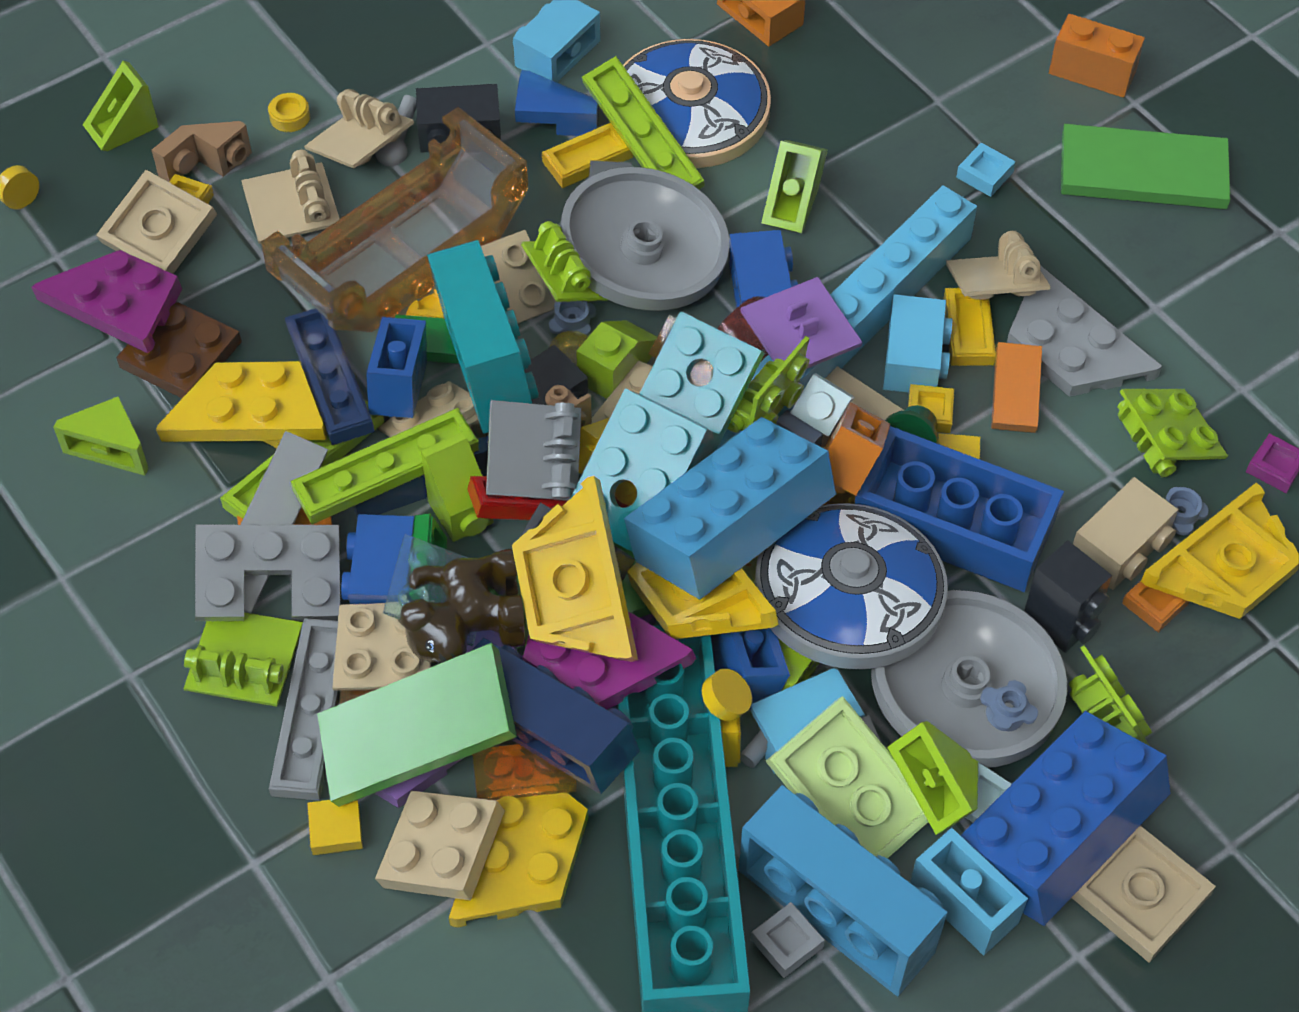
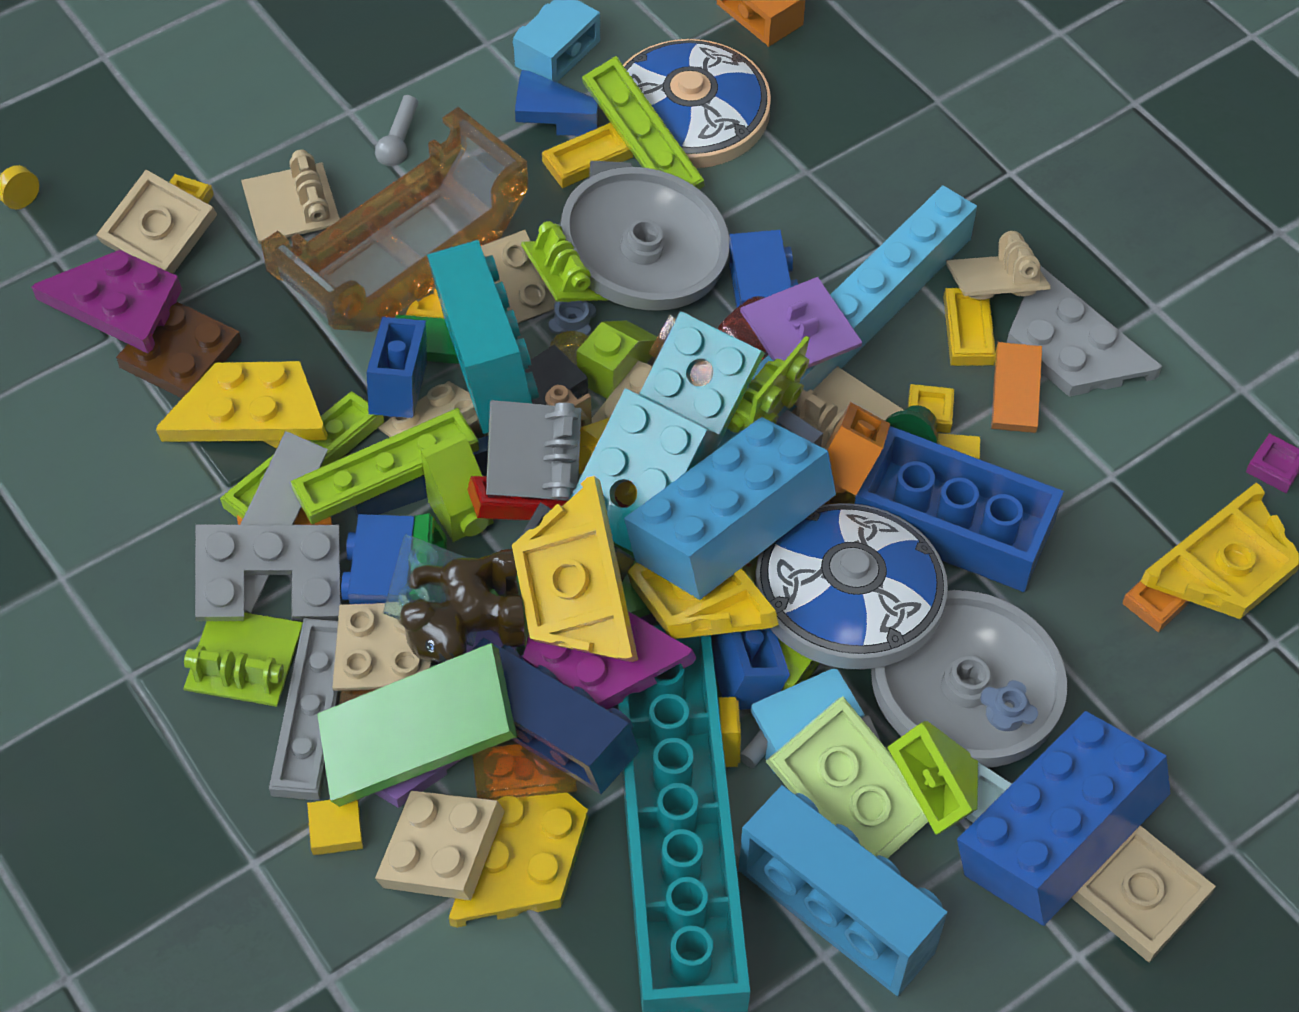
(102, 436): lime slope -> none
(122, 110): lime slope -> none
(214, 144): medium nougat slope -> none
(289, 112): yellow tile -> none
(329, 377): dark blue tile -> none
(362, 131): tan hinge -> none
(433, 103): black brick -> none
(726, 694): yellow tile -> none
(787, 939): light grey plate -> none
(794, 185): lime slope -> none
(822, 404): light aqua plate -> none
(916, 343): medium azure brick -> none
(970, 889): medium azure brick -> none
(985, 169): medium azure plate -> none
(1068, 596): black brick -> none
(1096, 55): orange brick -> none
(1101, 698): lime hinge -> none
(1127, 531): tan brick -> none
(1145, 166): bright green tile -> none
(1167, 428): lime hinge -> none
(1190, 503): sand blue plate -> none

